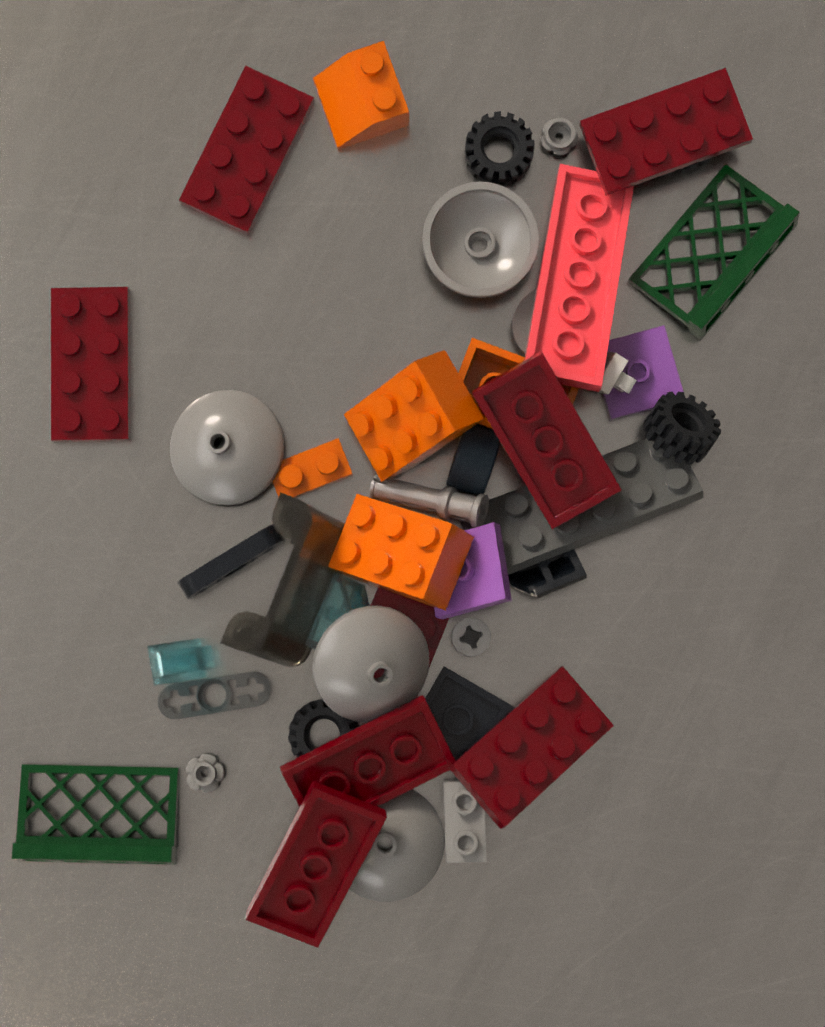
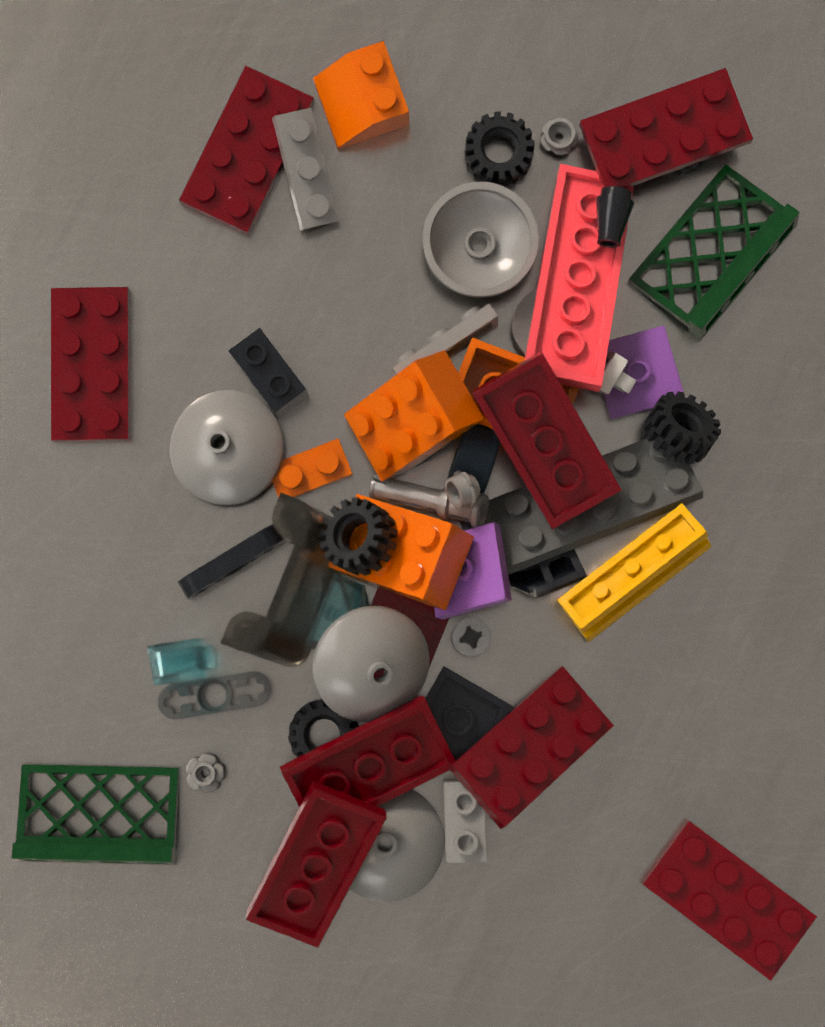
(269, 373): none -> black brick
(305, 169): none -> light grey plate
(342, 526): none -> black tyre
(462, 489): none -> light grey plate
(473, 324): none -> light grey plate
(613, 213): none -> black cone
(635, 572): none -> yellow brick
(729, 900): none -> dark red plate

